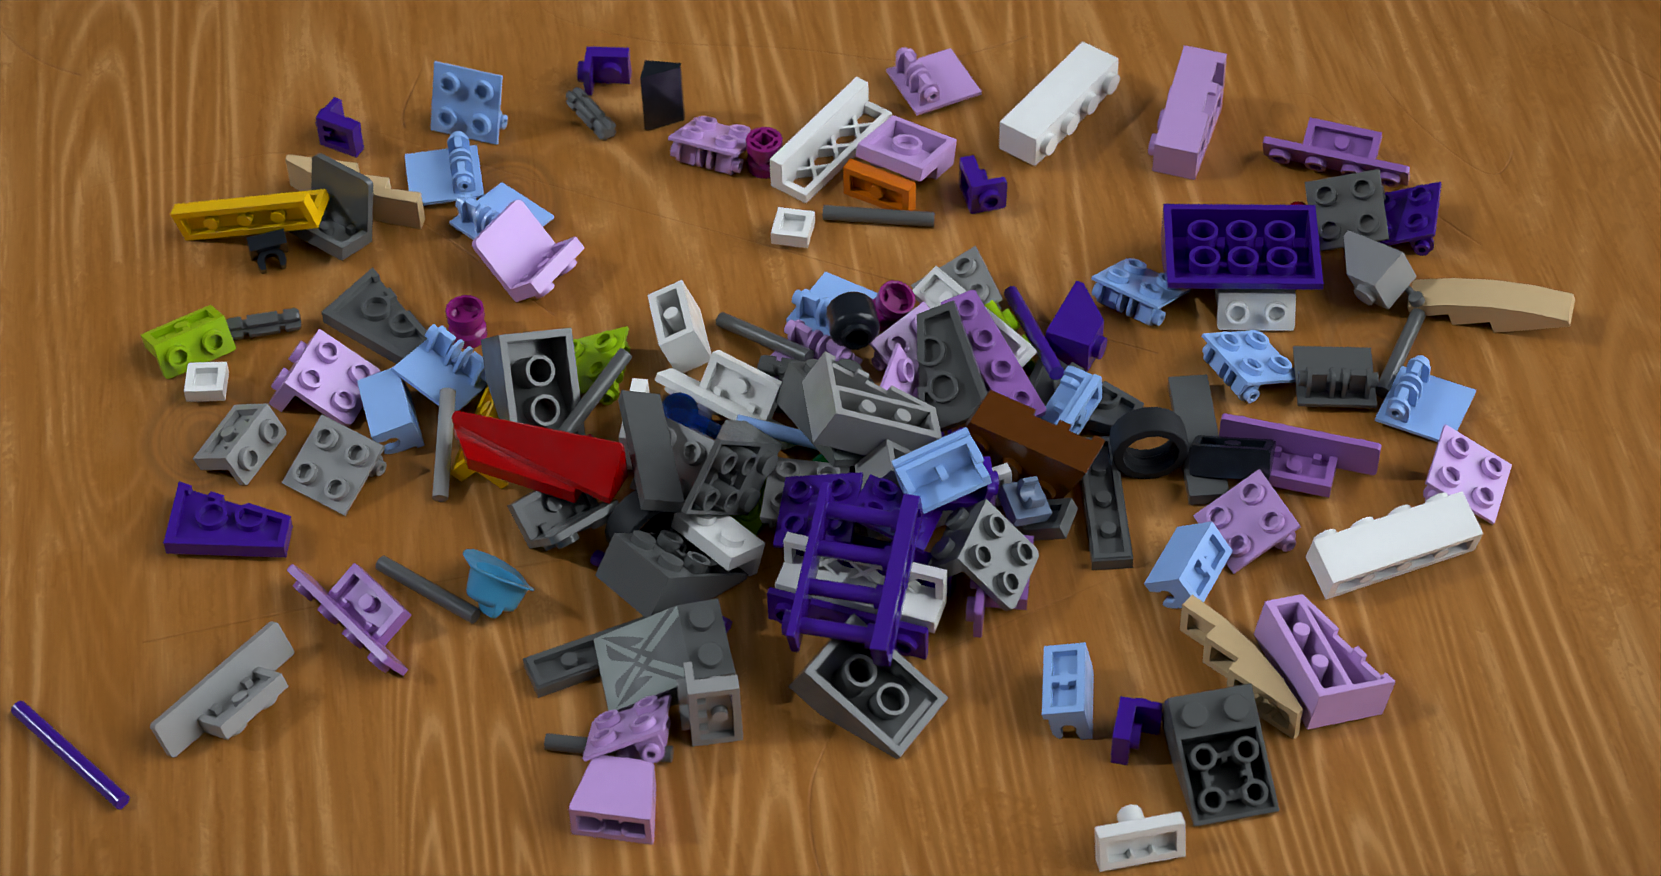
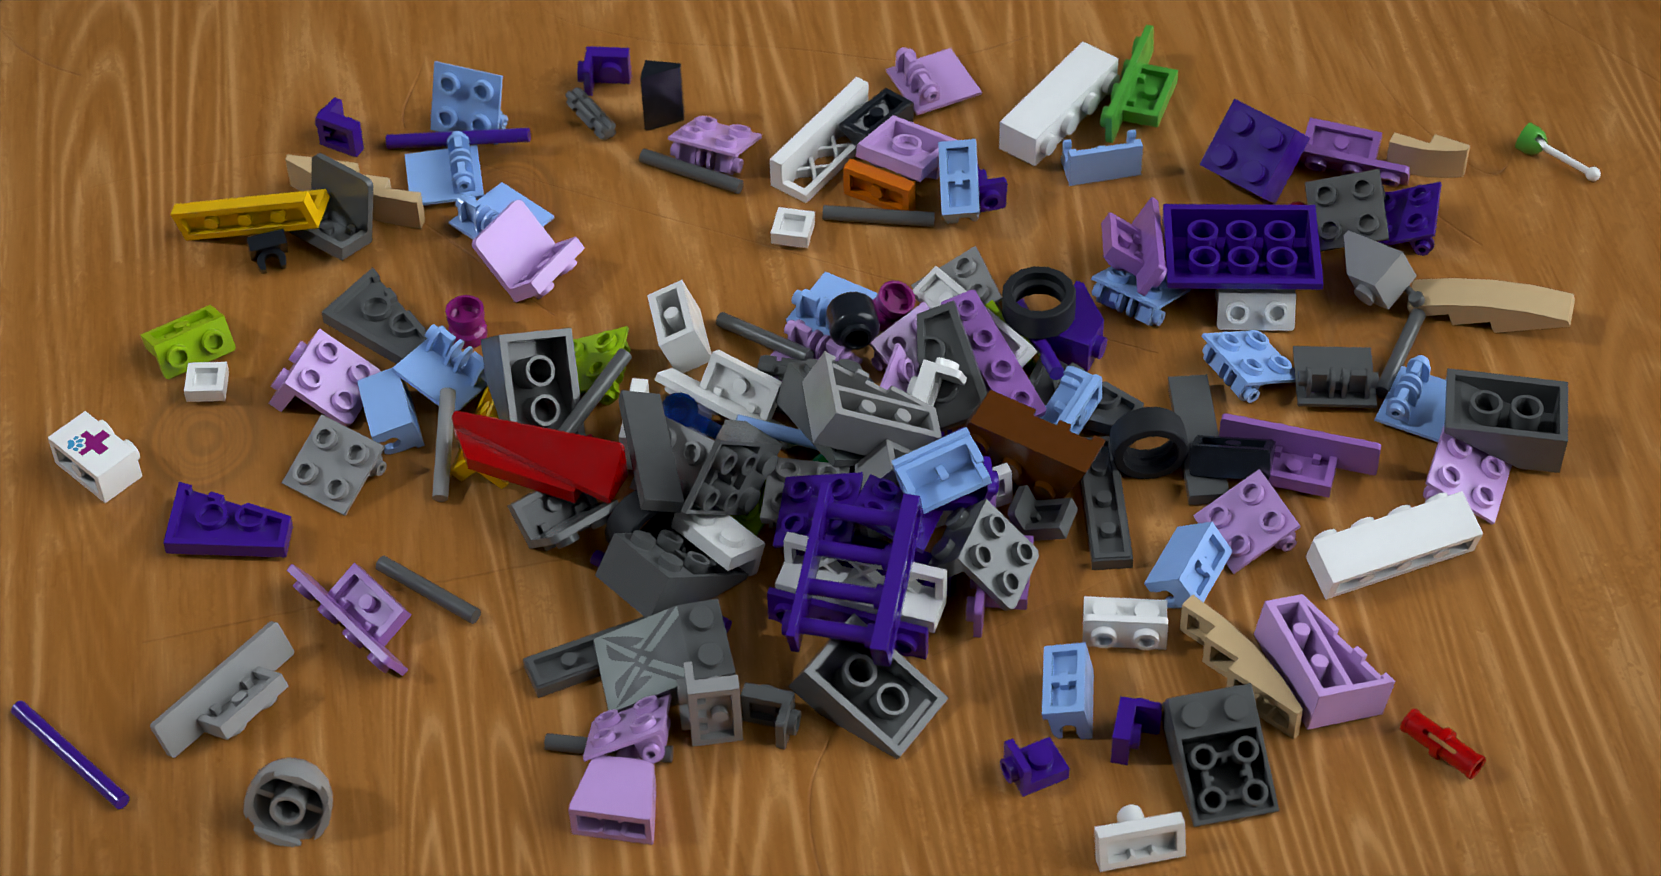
(96, 456): none -> white brick
(242, 442): light grey bracket -> none
(264, 323): dark grey axle -> none
(289, 802): none -> light grey cylinder
(476, 137): none -> dark purple bar
(494, 583): dark azure piece -> none
(691, 171): none -> dark grey bar
(761, 146): magenta wheel -> none
(771, 708): none -> dark grey bracket
(875, 113): none -> black slope
(930, 377): none -> white bracket
(959, 180): none -> light blue hinge
(1024, 502): sand blue tile -> none
(1033, 765): none -> dark purple bracket
(1039, 323): none -> black tyre
(1102, 162): none -> light blue hinge
(1125, 623): none -> white bracket
(1136, 246): none -> medium lavender bracket
(1142, 90): none -> bright green bracket
(1189, 114): lavender wedge -> none
(1254, 151): none -> dark purple brick
(1435, 159): none -> tan slope
(1465, 759): none -> red pin
(1509, 417): none -> dark grey slope
(1534, 140): none -> hinge

